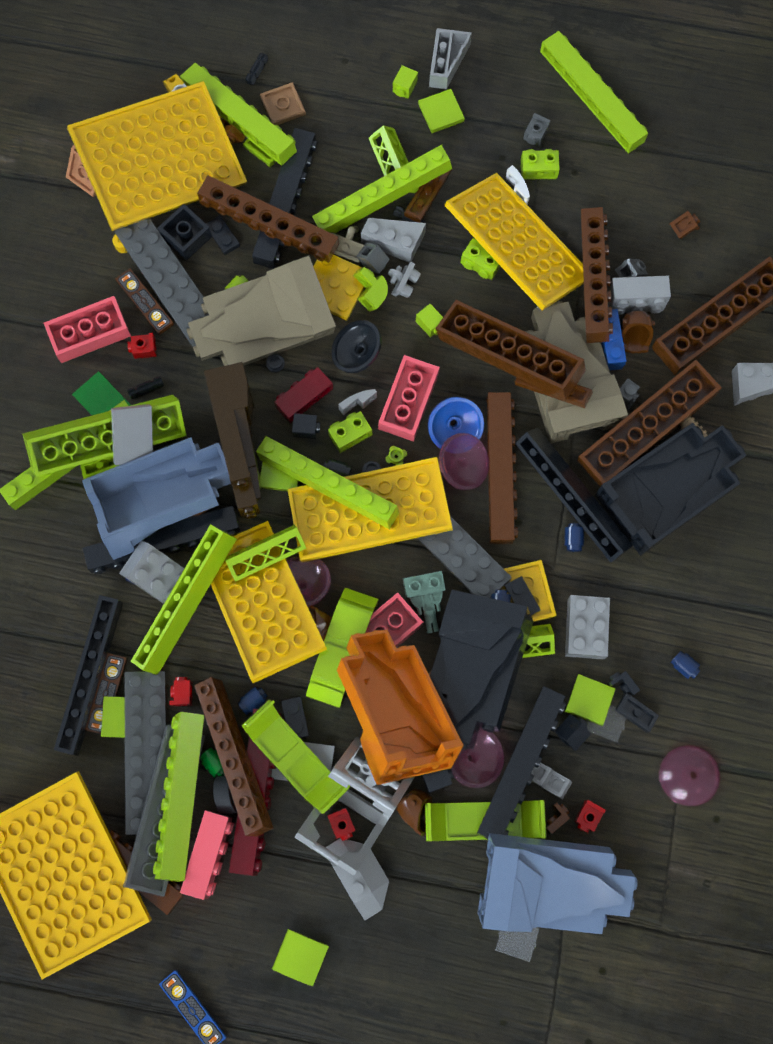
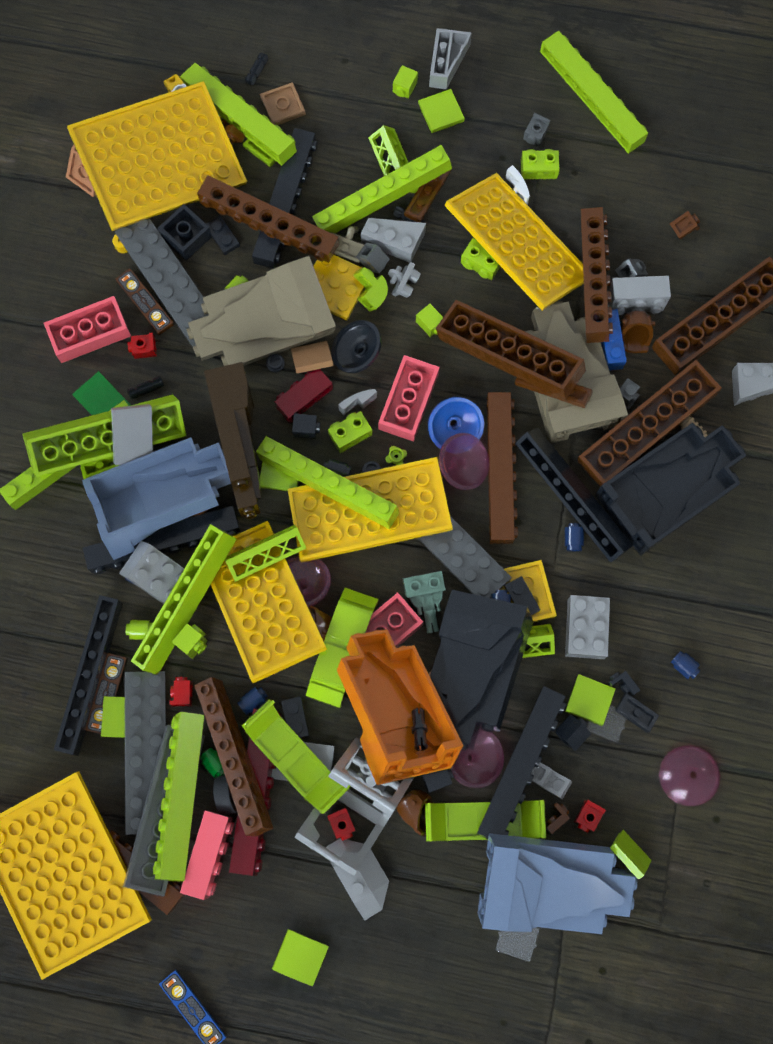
(138, 629): none -> lime brick
(191, 640): none -> lime brick
(311, 357): none -> medium nougat tile
(419, 729): none -> black pin
(631, 854): none -> lime tile

